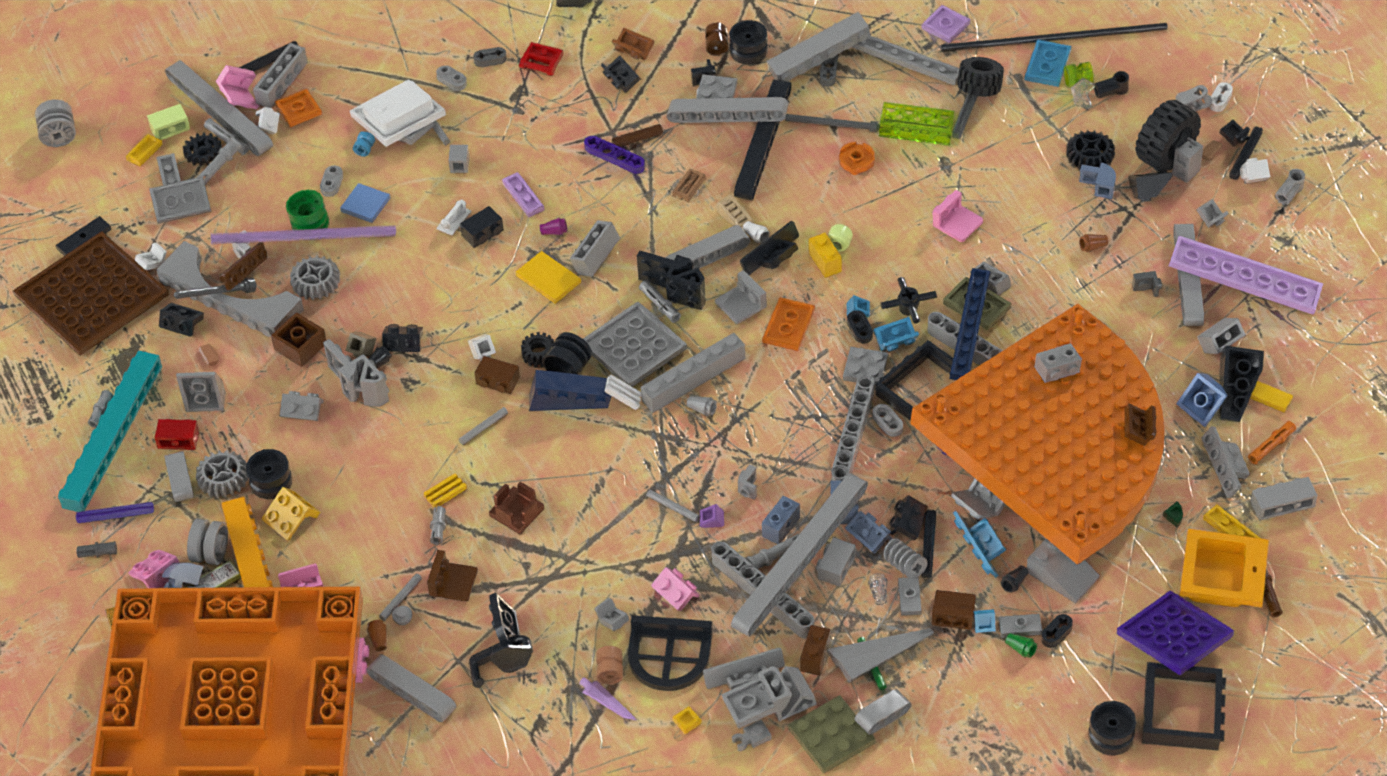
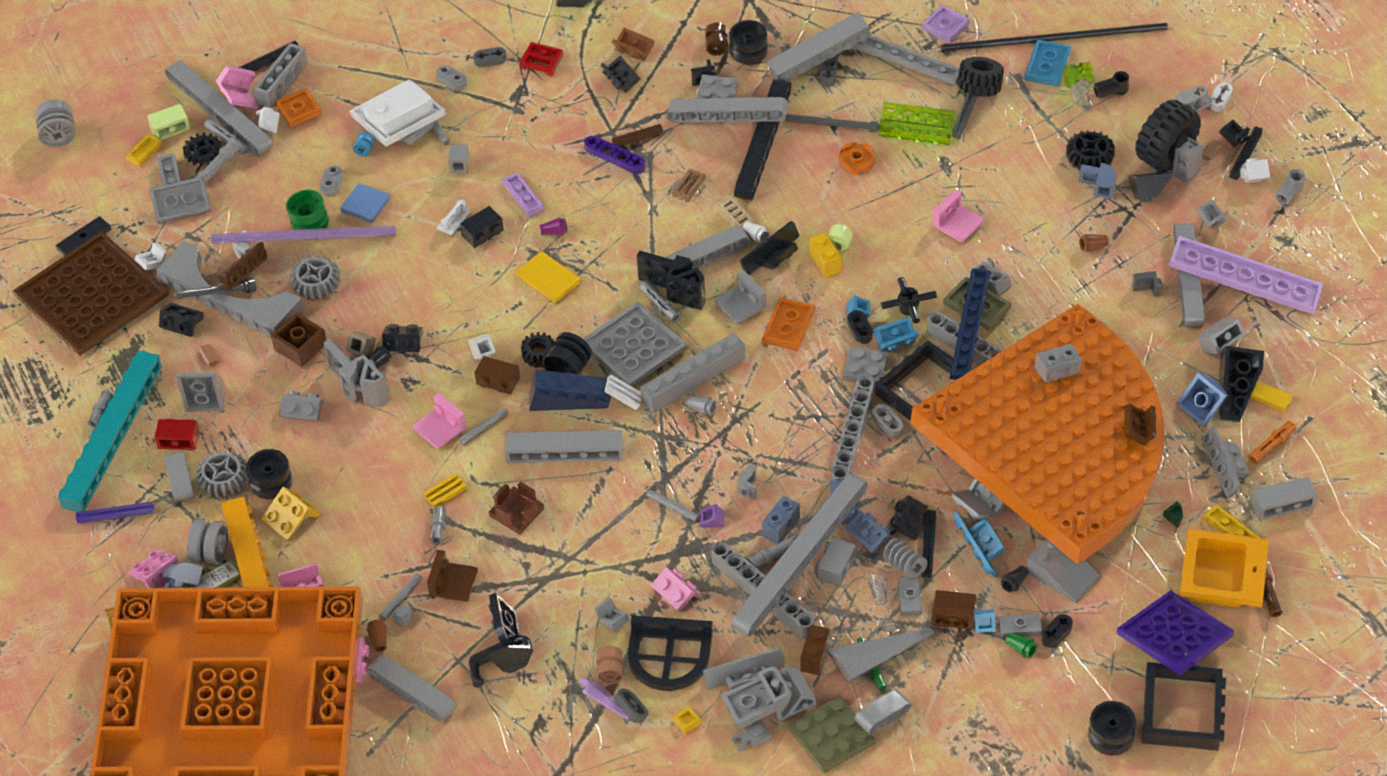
(97, 549): dark grey axle -> none
(442, 423): none -> bright pink bracket
(564, 446): none -> light grey brick
(594, 248): light grey brick -> none
(631, 705): none -> dark grey plate

